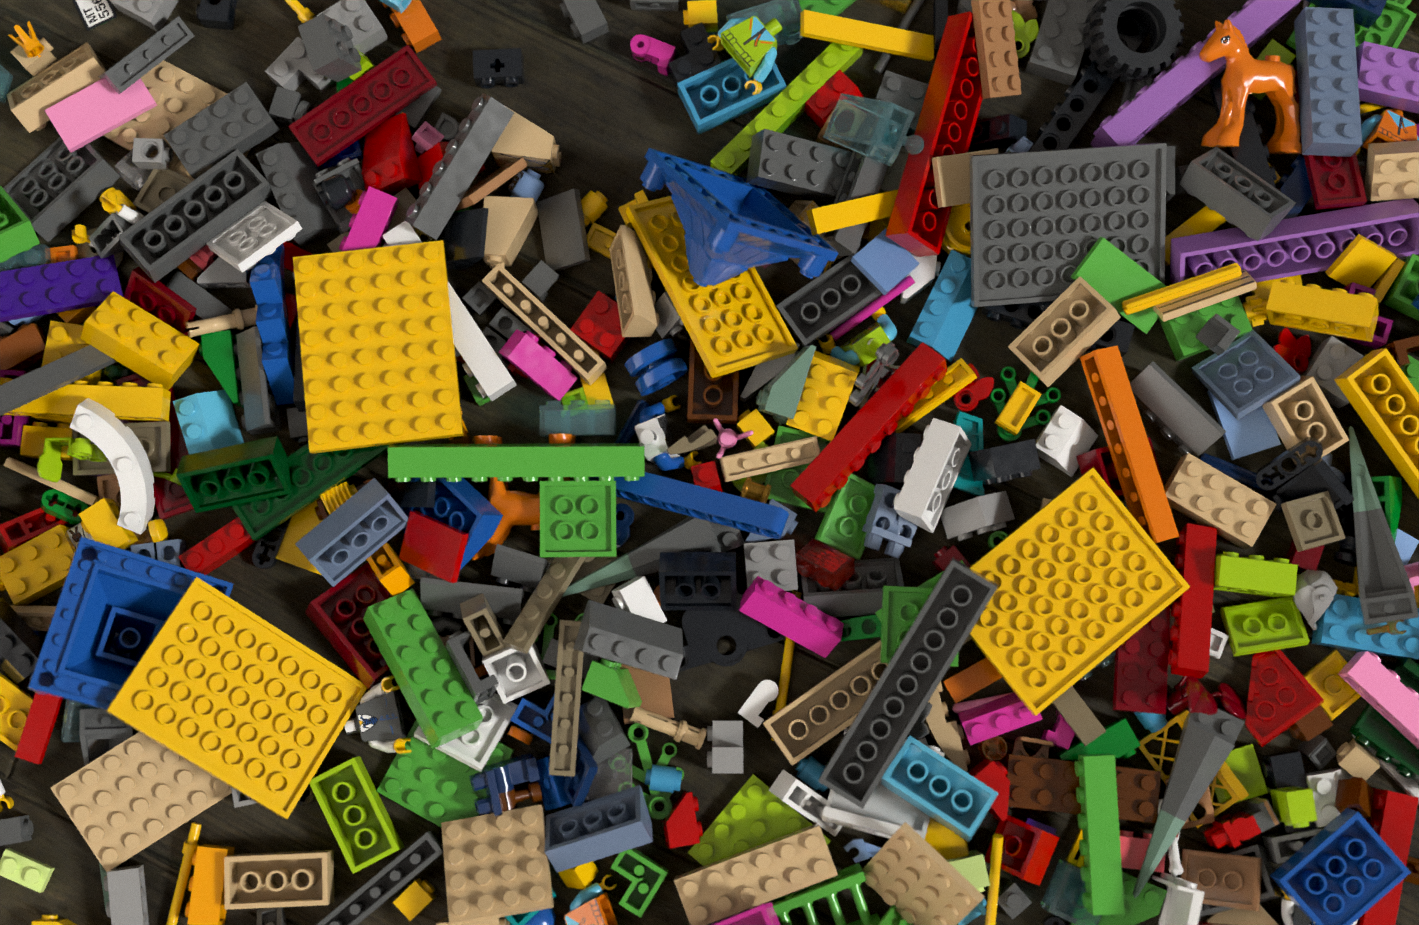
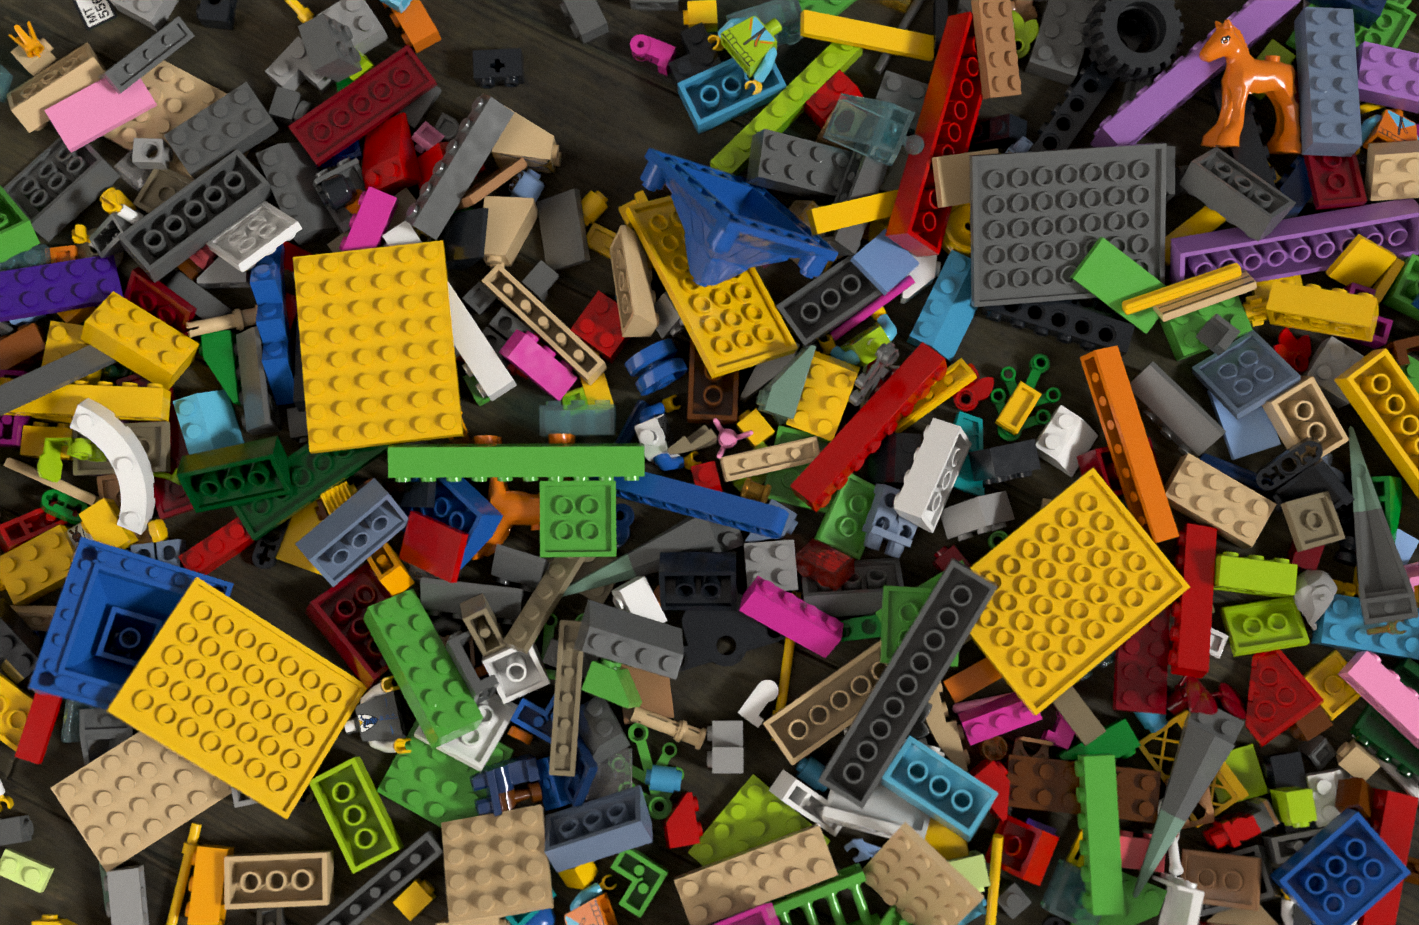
(1064, 331): tan slope -> none

